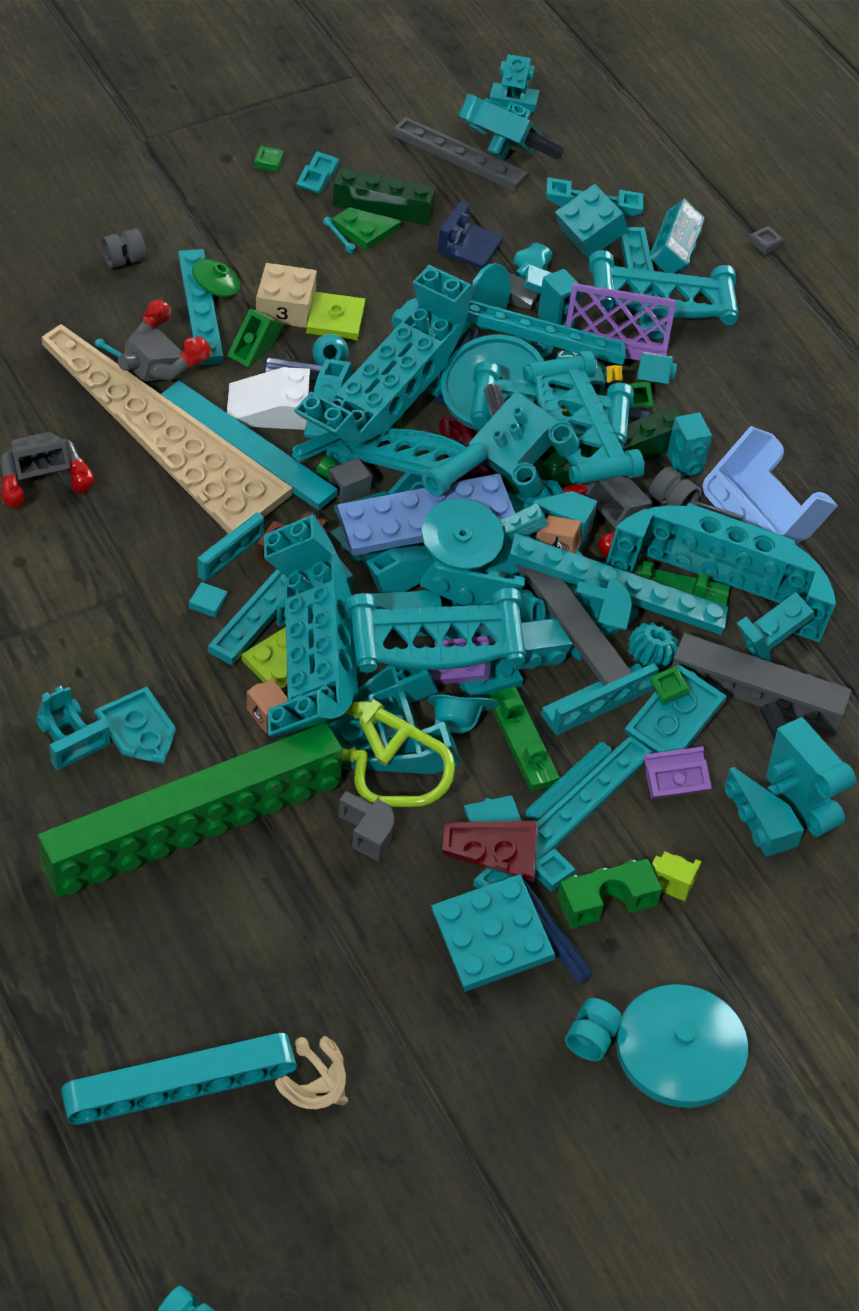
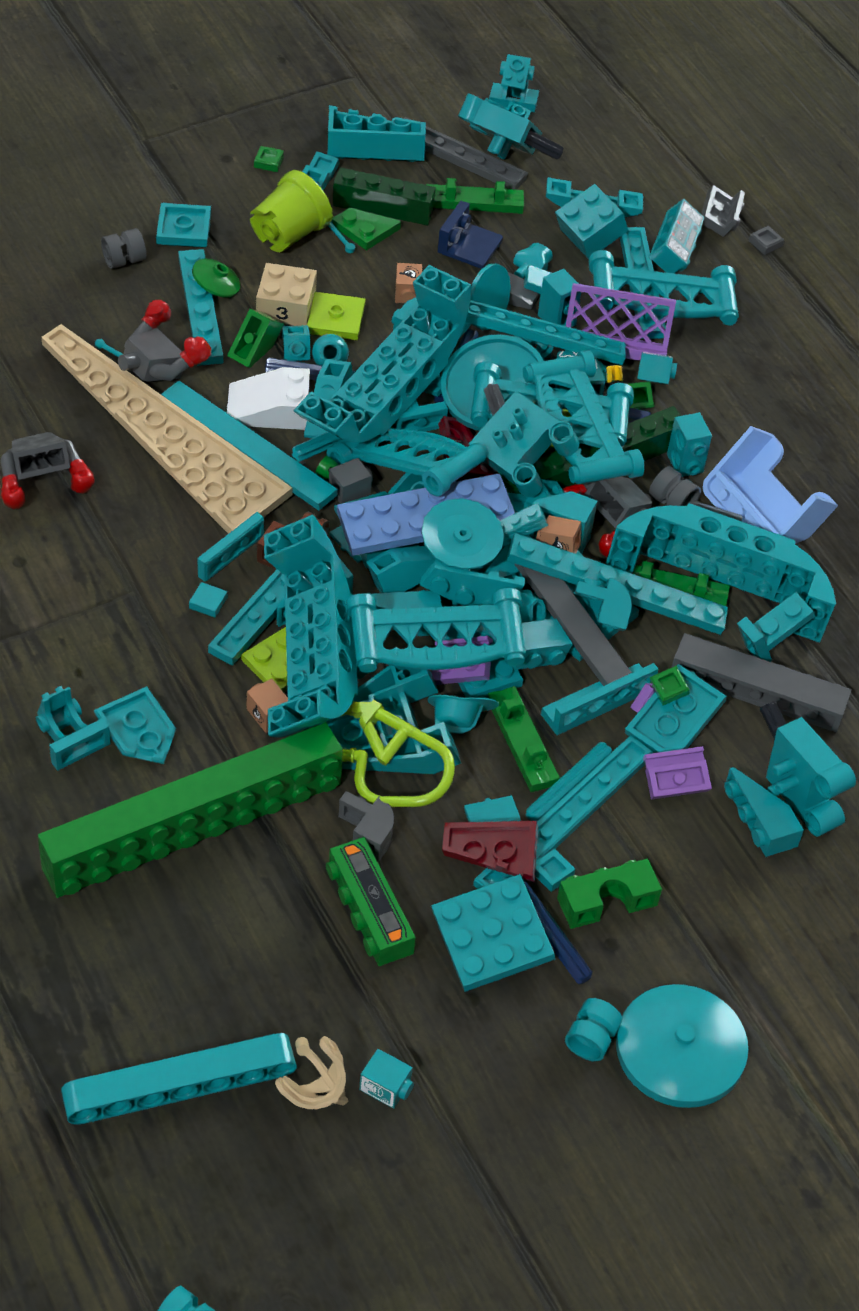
(183, 225): none -> teal plate
(291, 211): none -> lime piece
(296, 342): none -> teal bracket
(370, 901): none -> green brick
(374, 137): none -> teal wedge
(386, 1079): none -> teal brick
(405, 275): none -> nougat brick
(422, 417): none -> teal slope
(479, 197): none -> green hinge
(644, 695): none -> medium lavender tile
(652, 645): teal gear -> none
(675, 874): lime brick -> none
(722, 211): none -> dark grey bracket

